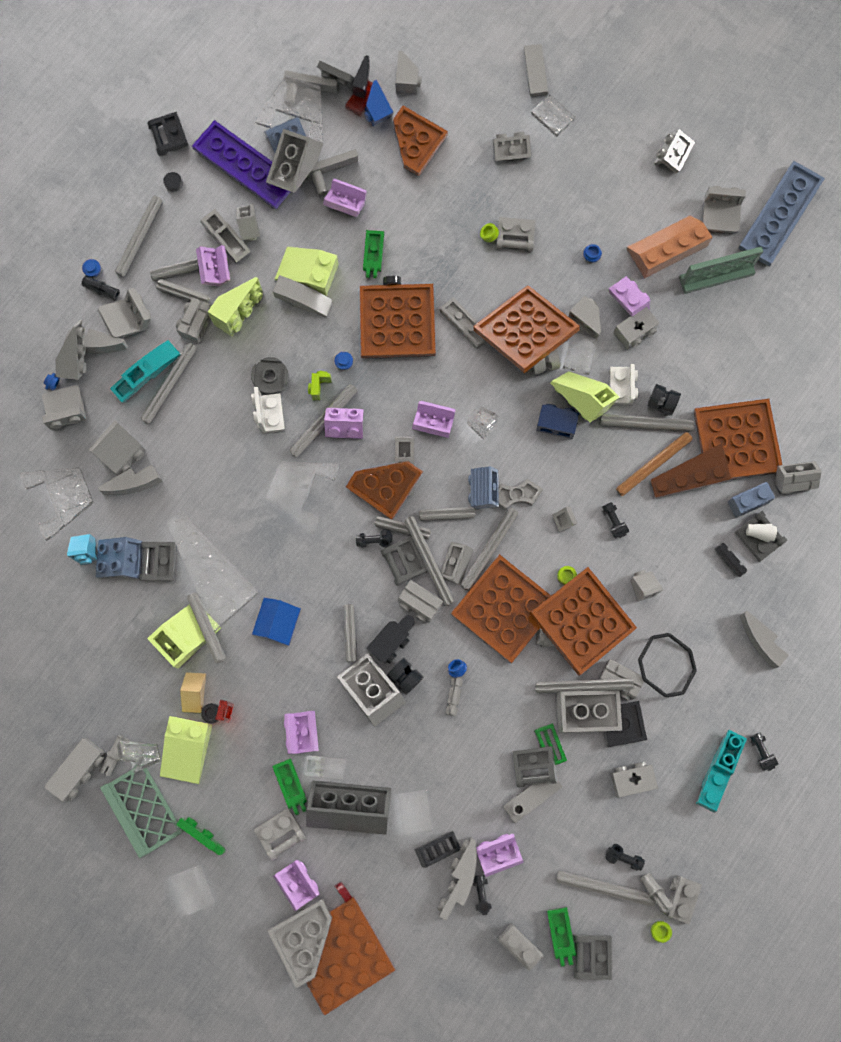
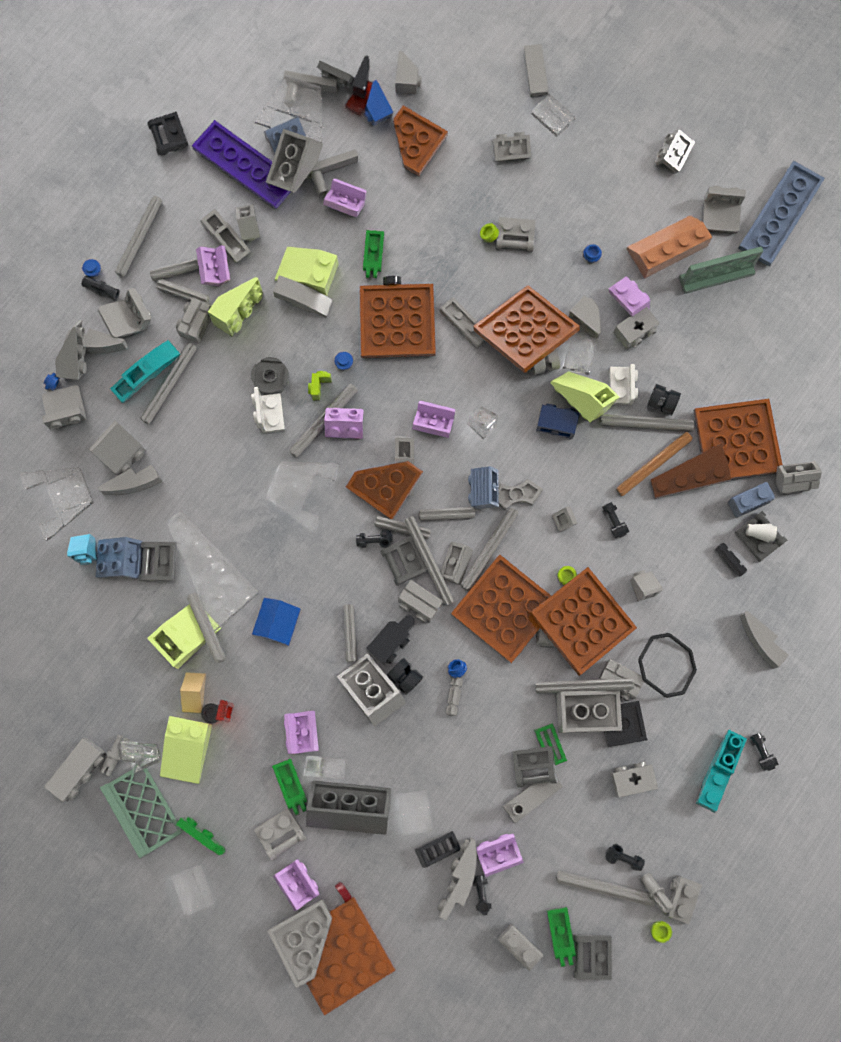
(173, 181): black tile -> none

